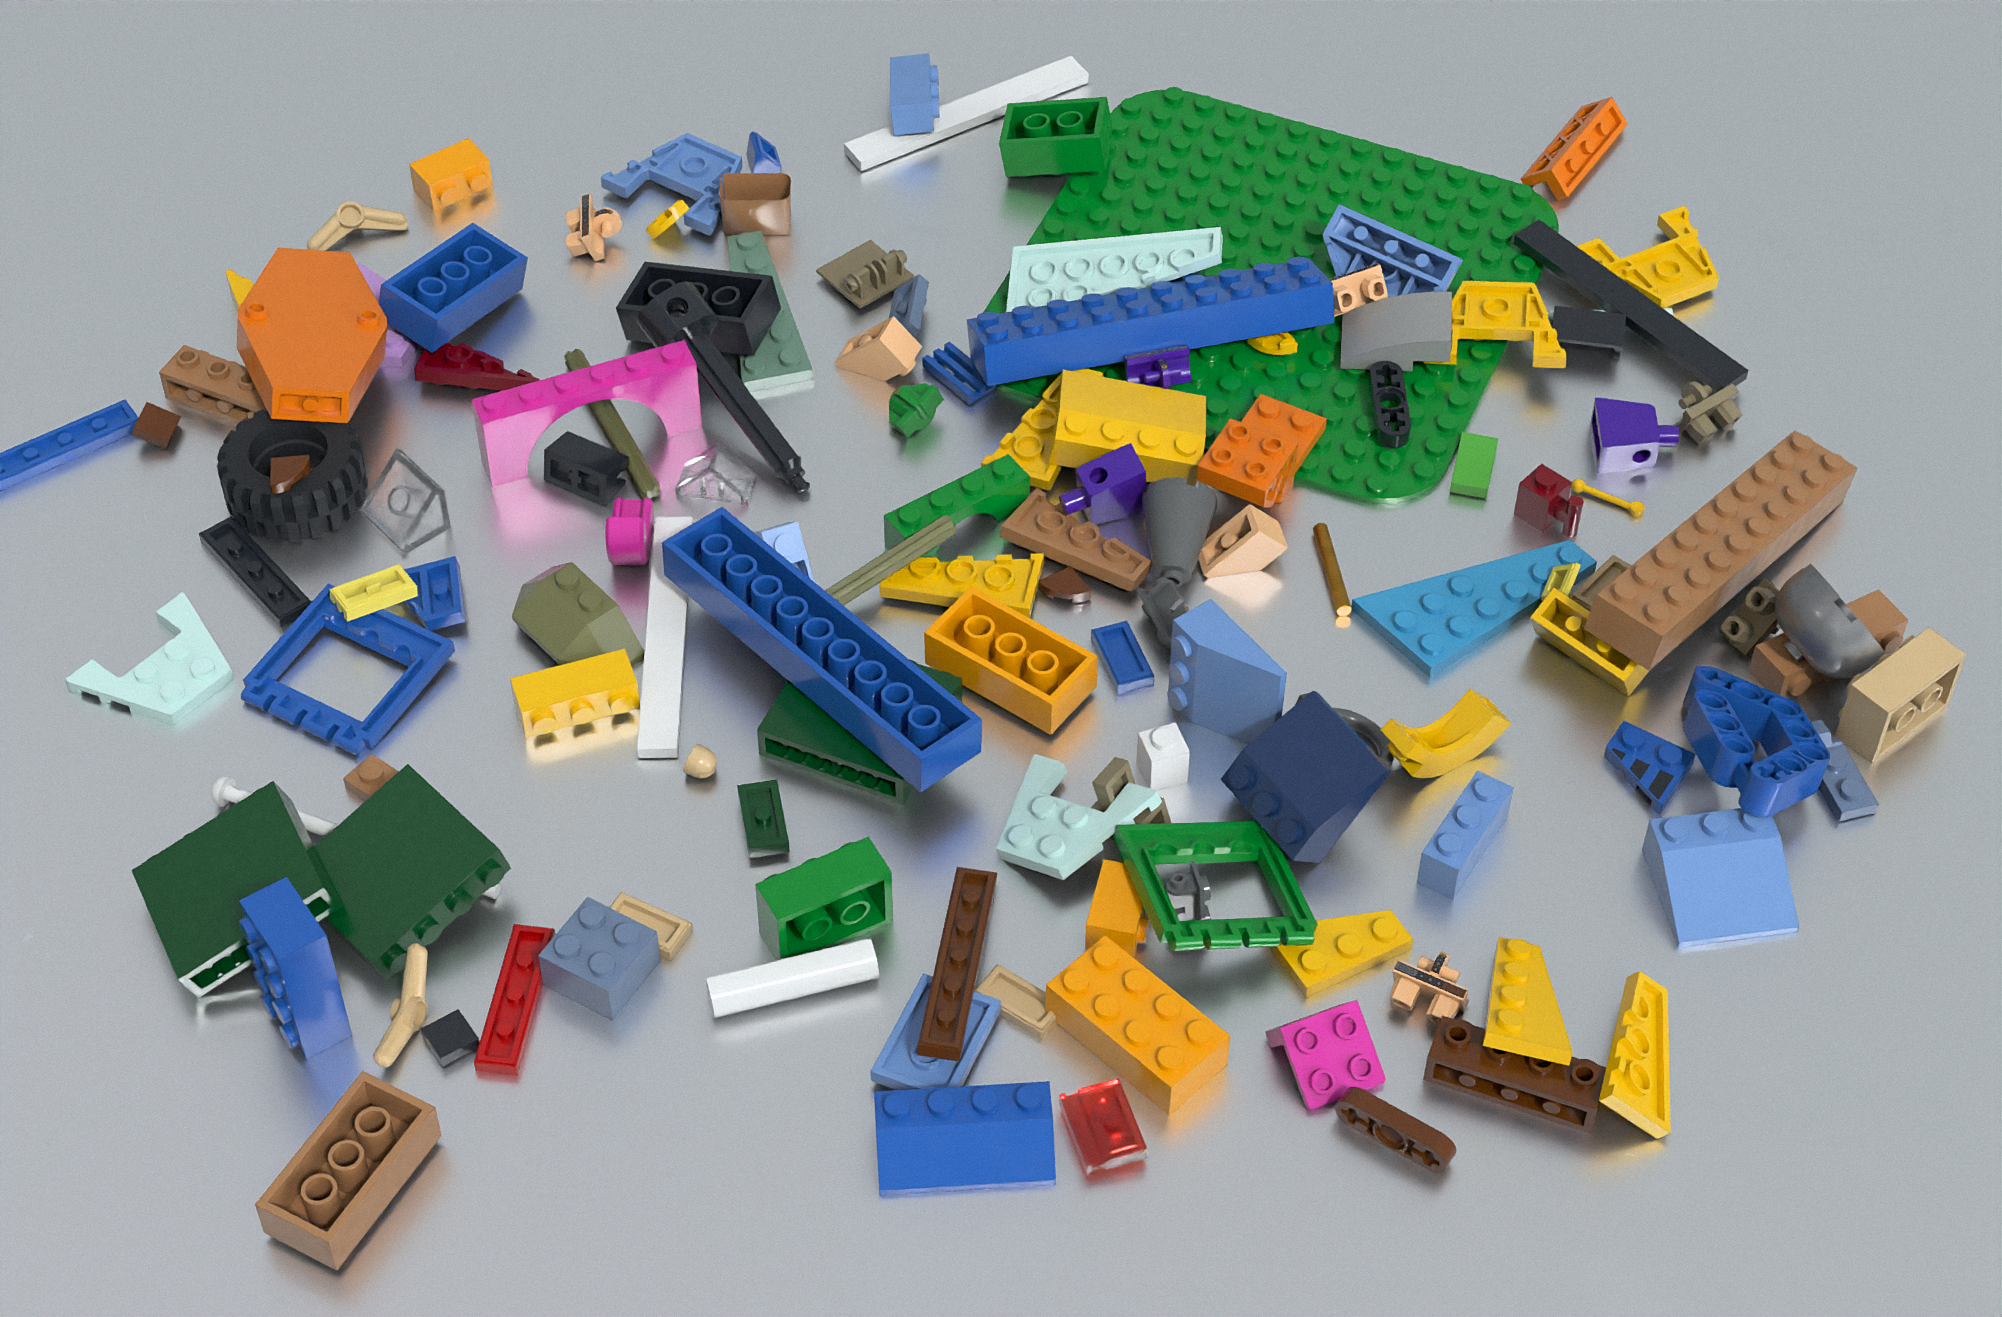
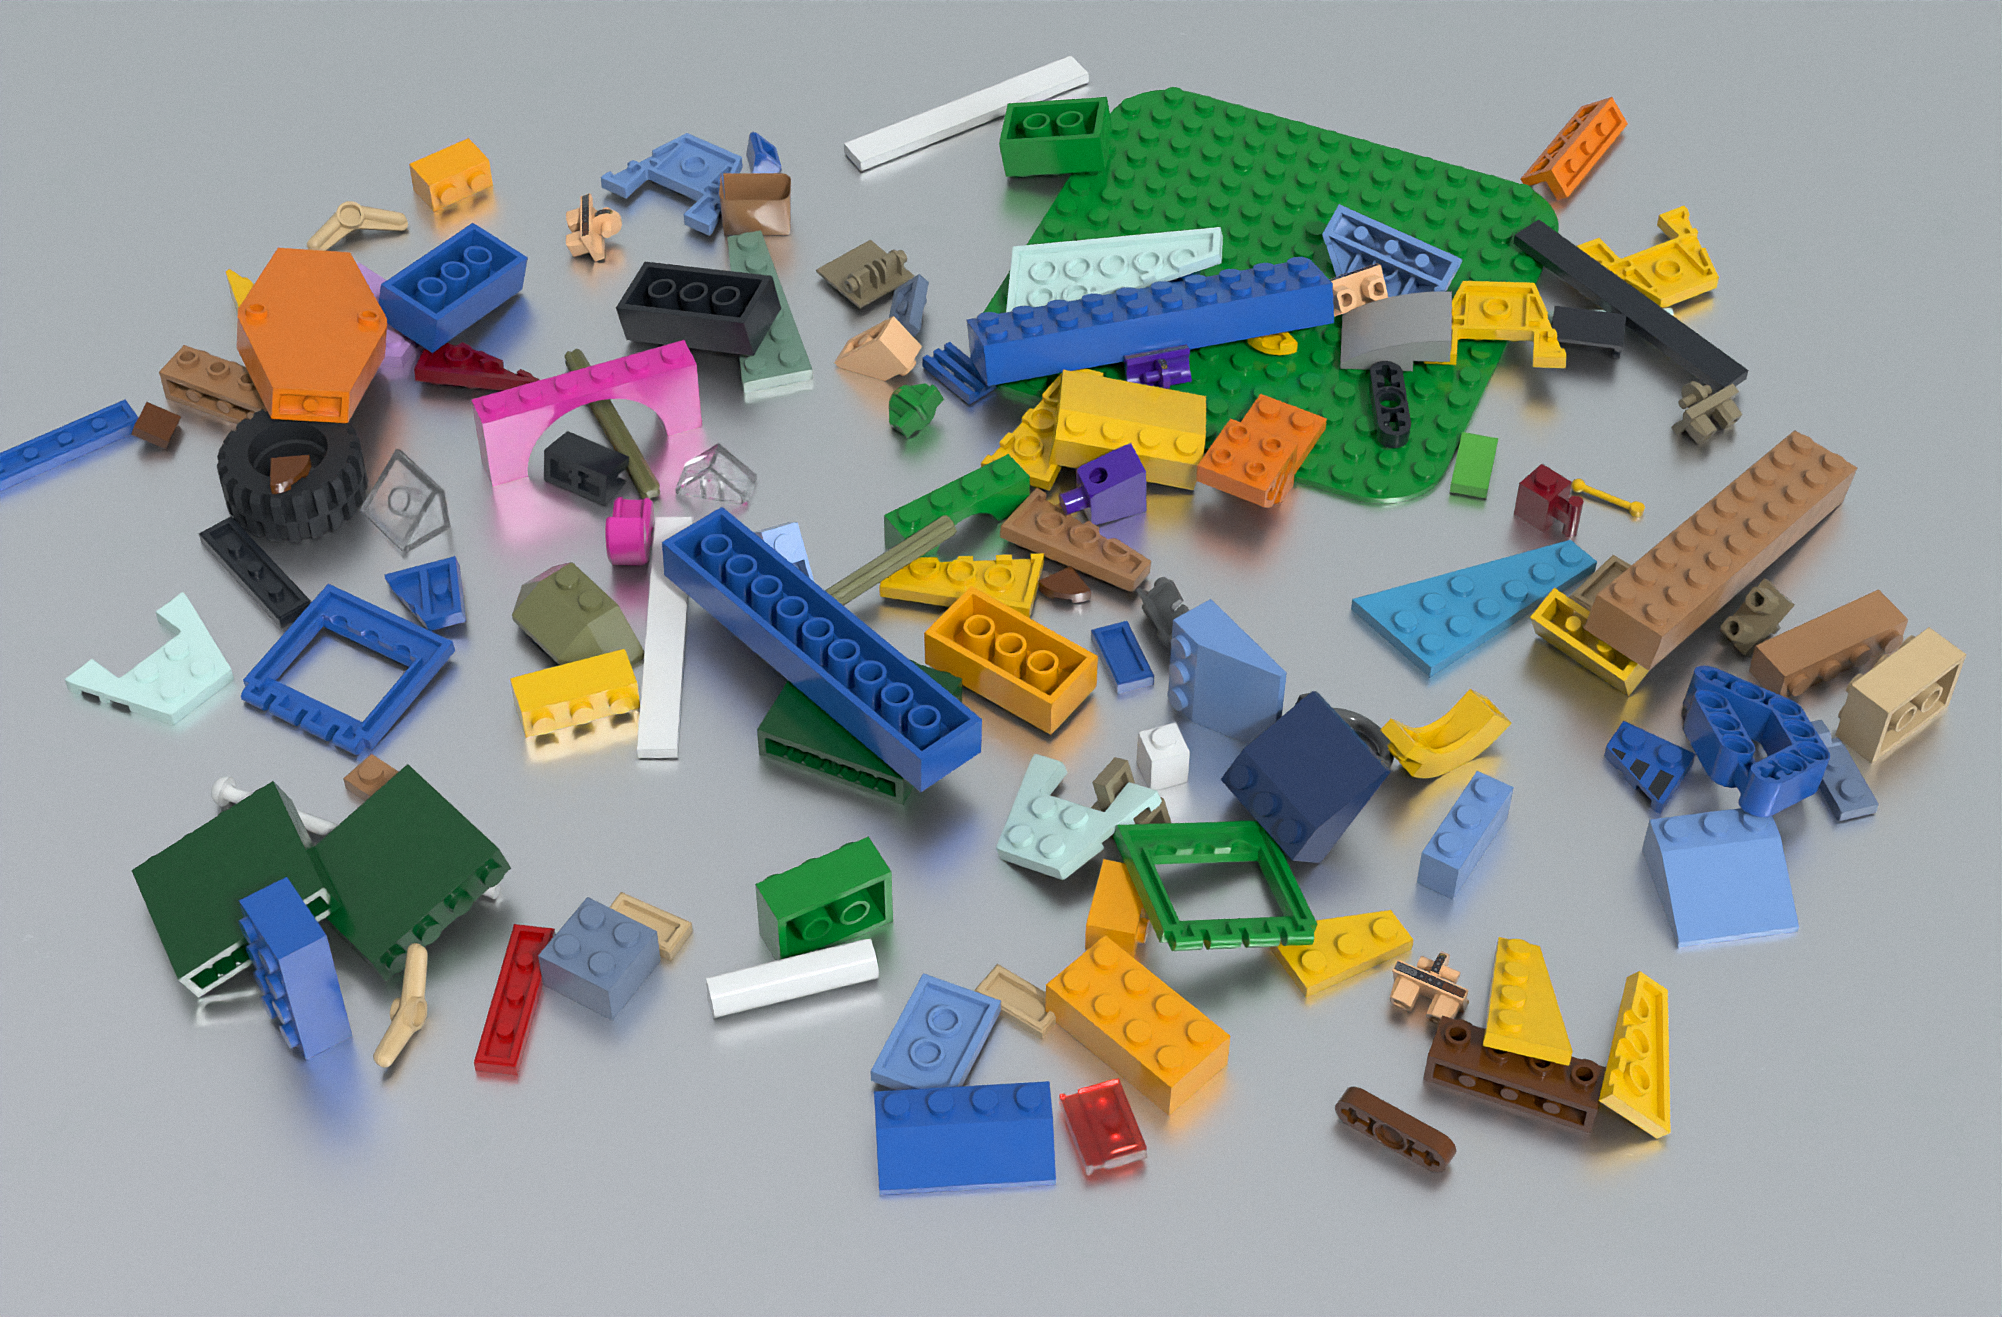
(348, 1170): medium nougat brick -> none
(373, 592): light yellow tile -> none
(450, 1037): black tile -> none
(667, 218): yellow tile -> none
(685, 315): black piece -> none
(700, 762): tan hinge -> none
(763, 818): dark green plate -> none
(913, 94): medium blue brick -> none
(957, 964): reddish brown tile -> none
(1177, 525): dark grey cone -> none
(1189, 894): dark grey hinge -> none
(1242, 544): light nougat slope -> none
(1329, 1053): dark pink bracket -> none
(1332, 569): pearl gold bar -> none
(1562, 579): light yellow slope -> none
(1628, 435): dark purple torso -> none
(1823, 627): flat silver cylinder -> none

